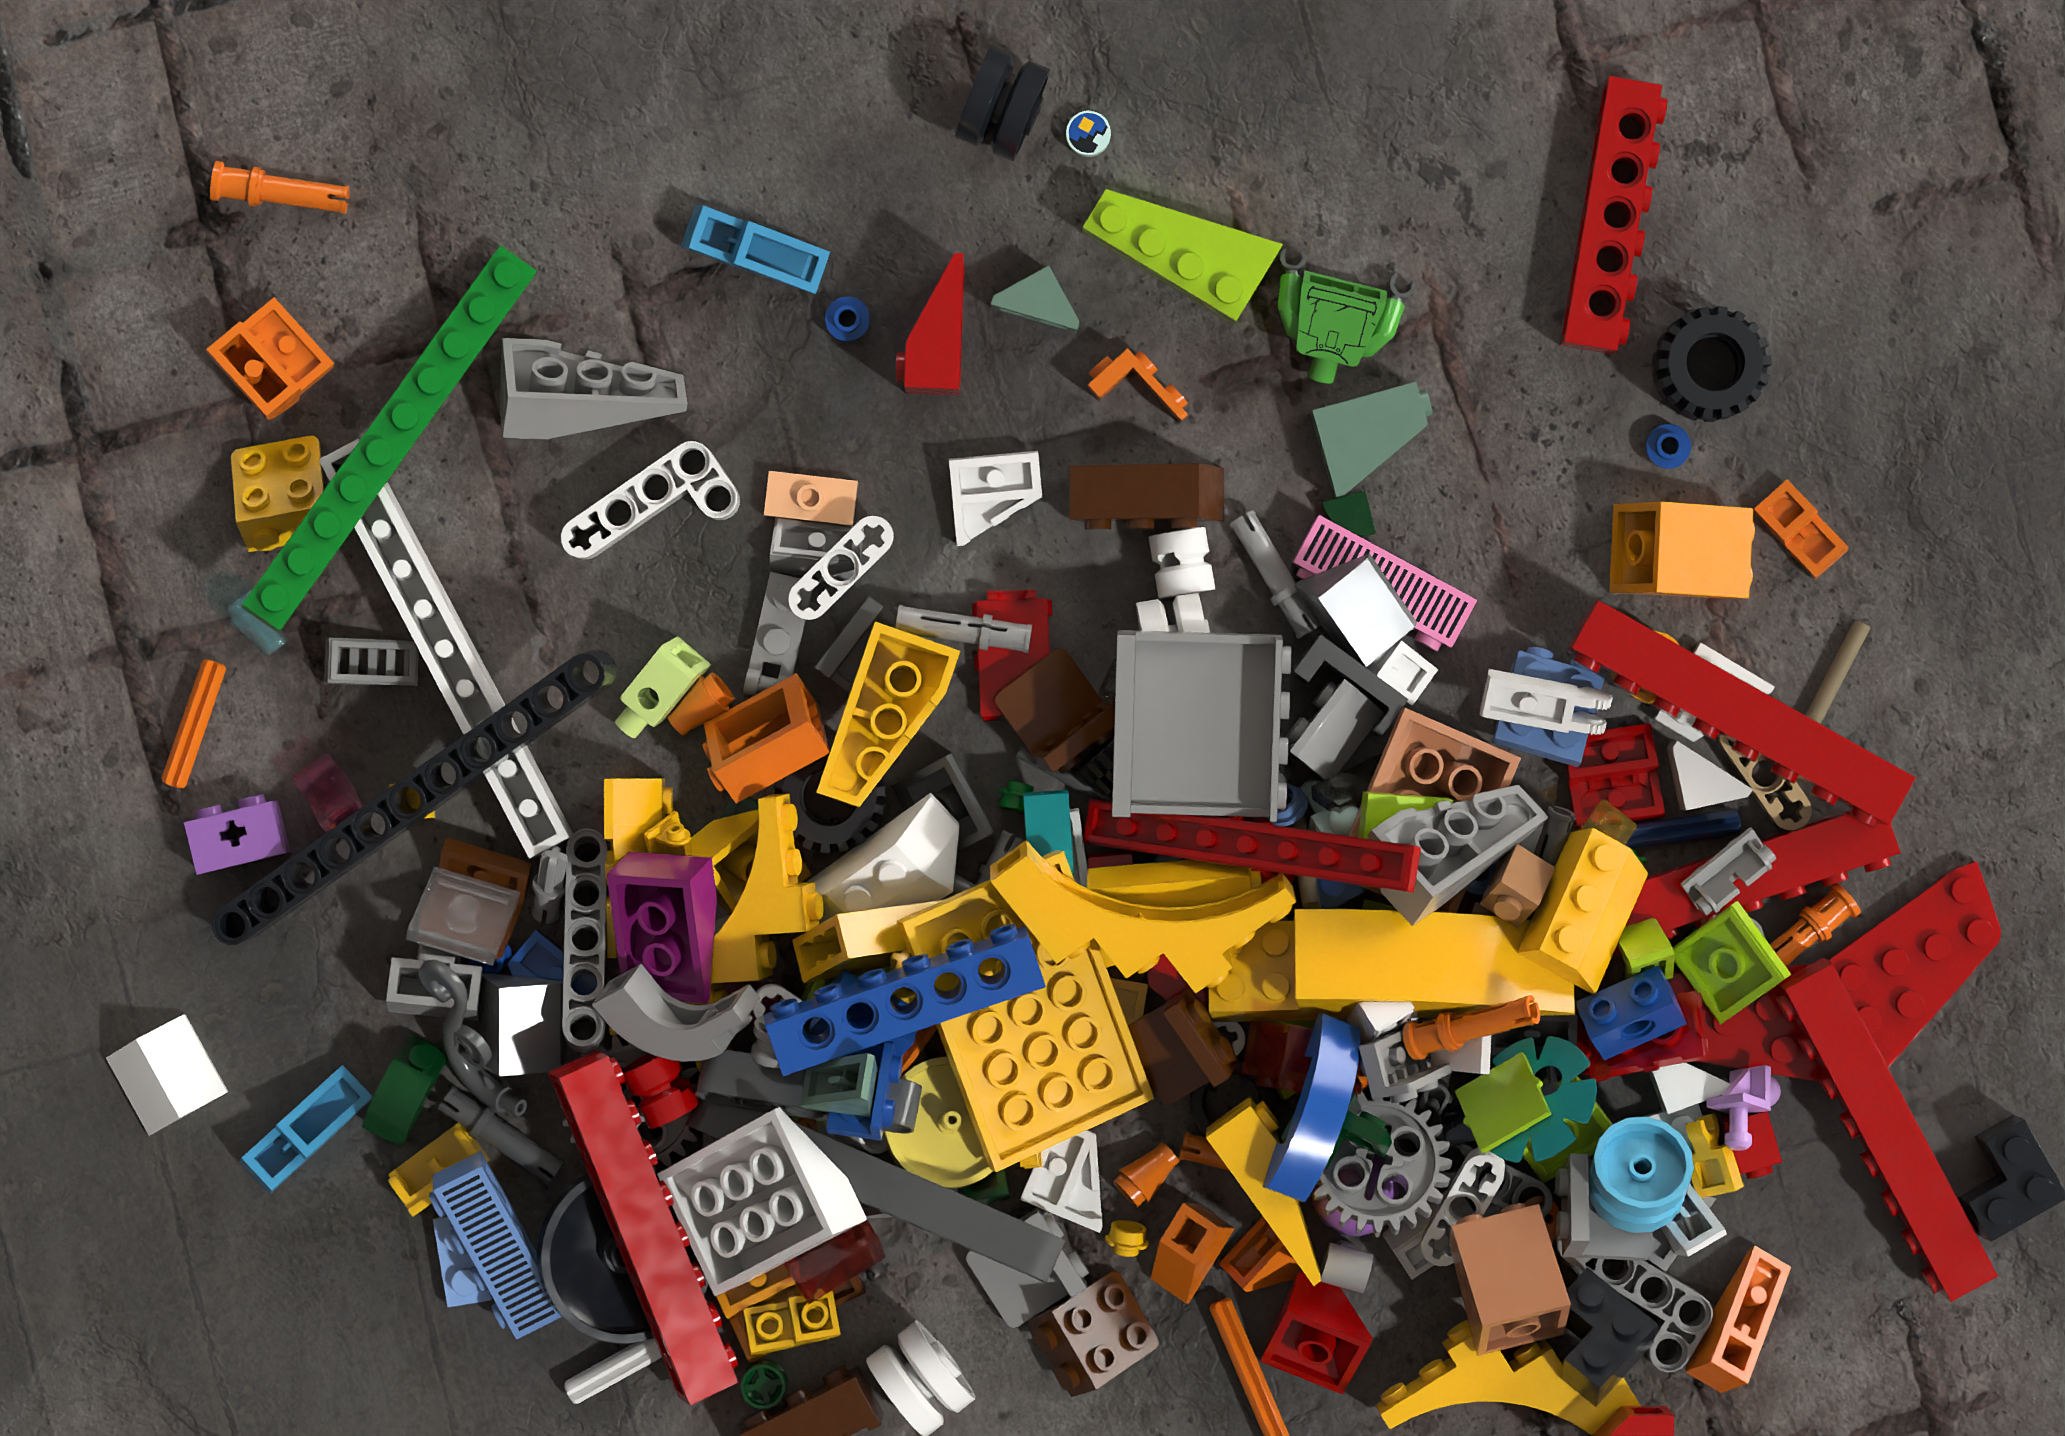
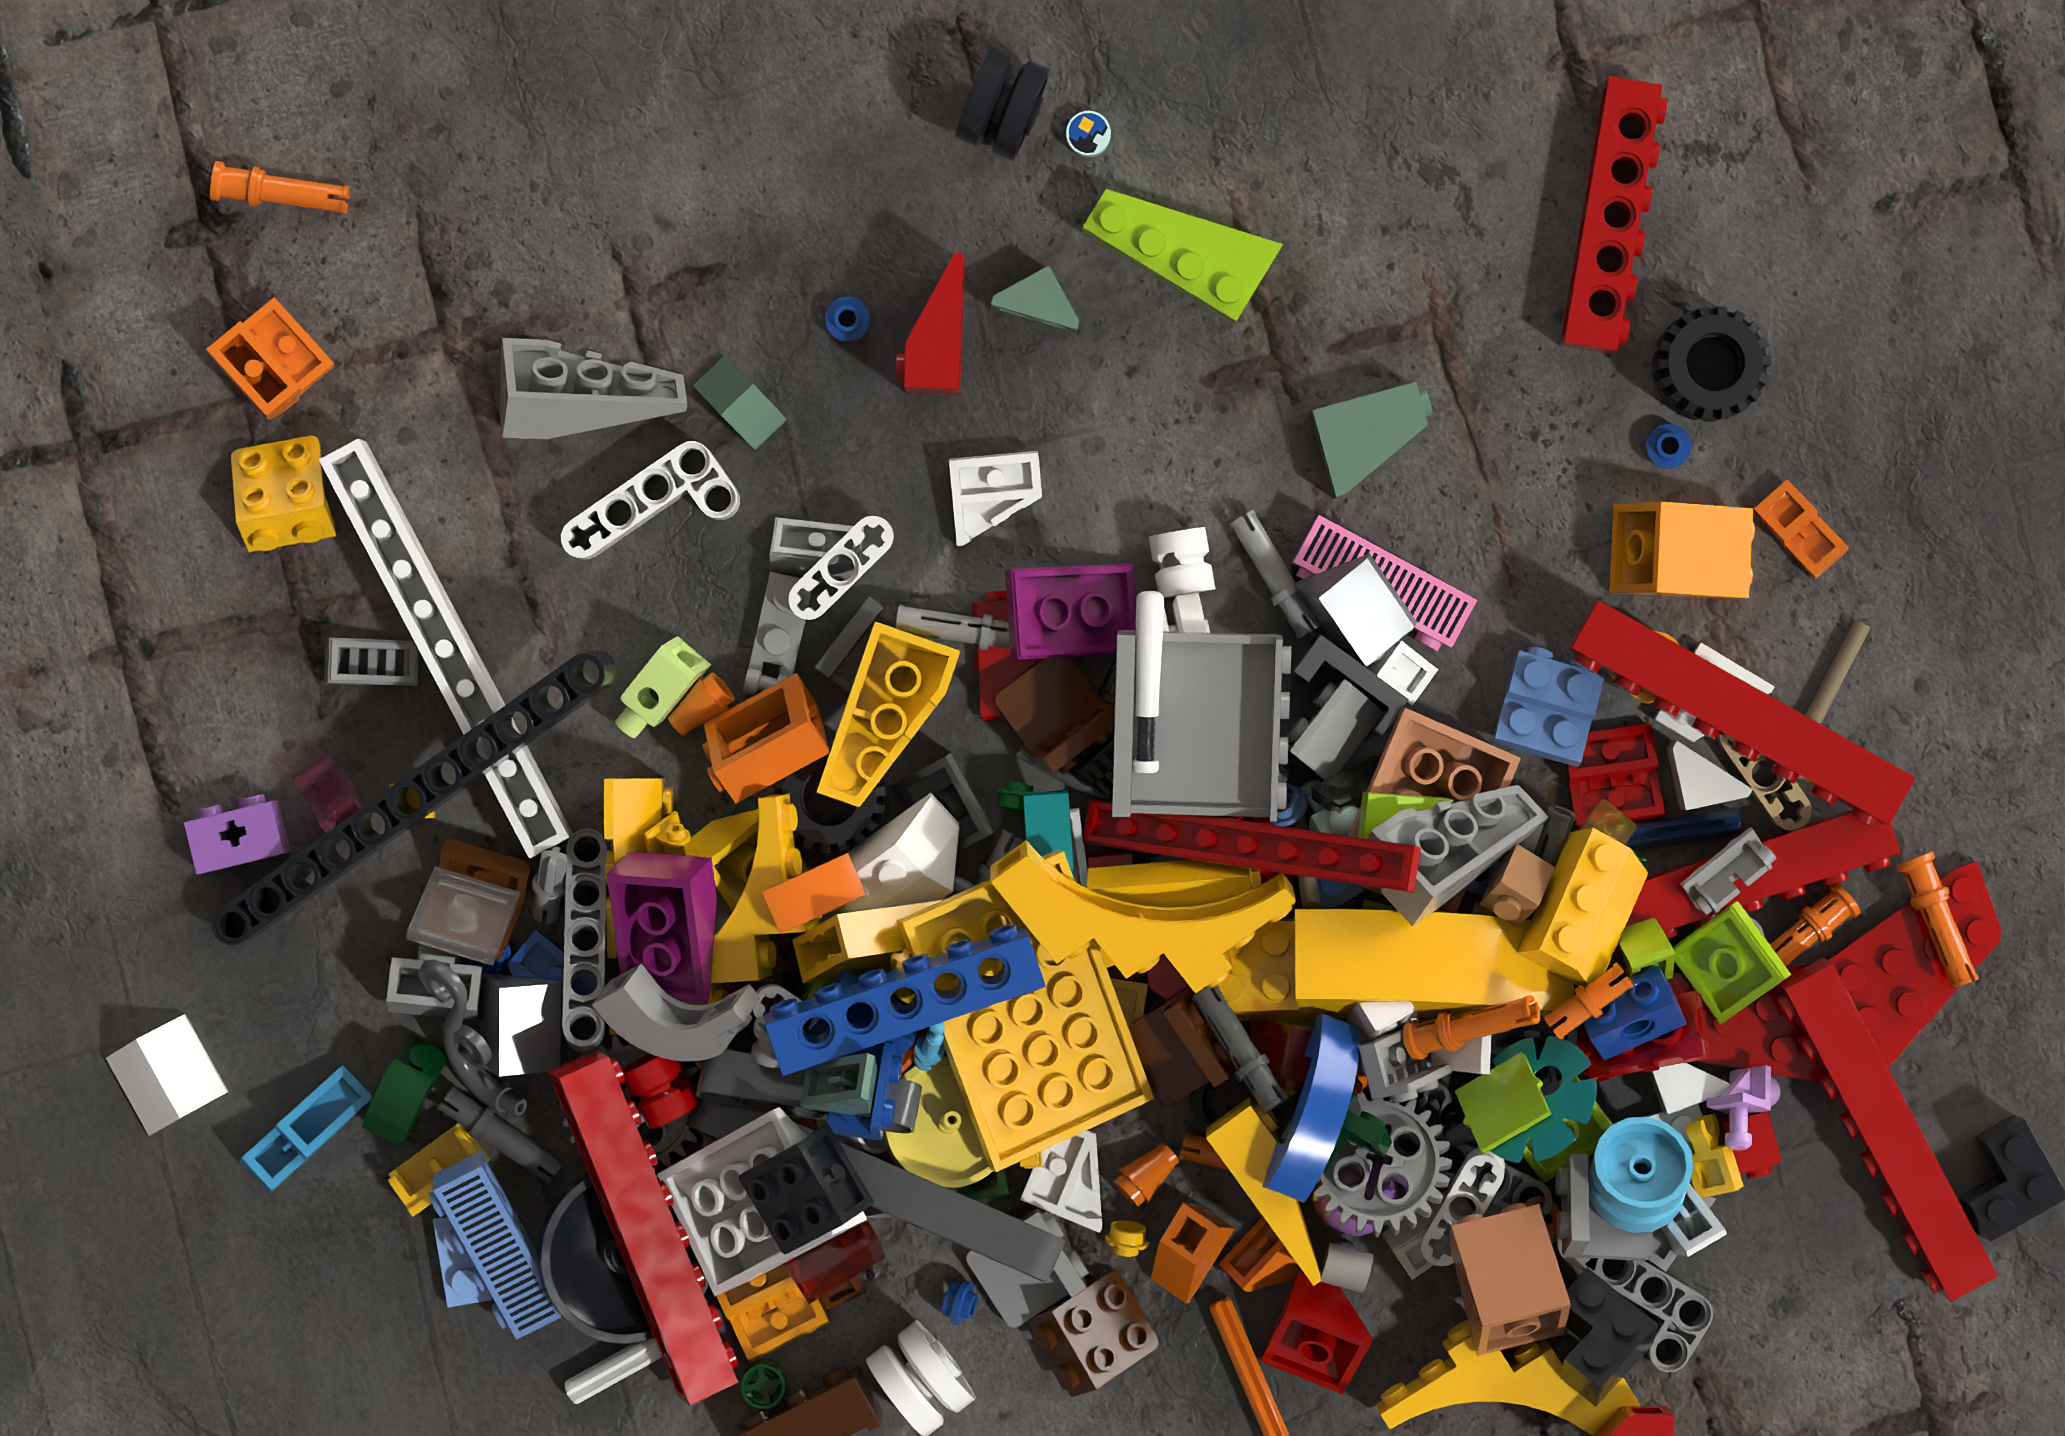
(193, 723): orange axle -> none
(253, 628): clear light blue cone -> none
(388, 439): green plate -> none
(740, 402): none -> sand green slope
(755, 249): dark azure slope -> none
(790, 1324): yellow slope -> none
(806, 1190): none -> black bracket
(810, 498): light nougat plate -> none
(814, 893): none -> orange slope
(930, 1048): none -> medium azure piece
(959, 1302): none -> blue plate
(1069, 610): none -> magenta tile
(1110, 373): orange bracket -> none
(1146, 494): reddish brown wedge -> none
(1148, 669): none -> white piece
(1250, 1064): none -> dark grey pin
(1336, 317): bright green torso -> none
(1351, 513): dark green tile -> none
(1543, 703): white hinge -> none
(1588, 1001): none -> orange pin
(1740, 1323): orange slope -> none
(1930, 899): none -> orange pin

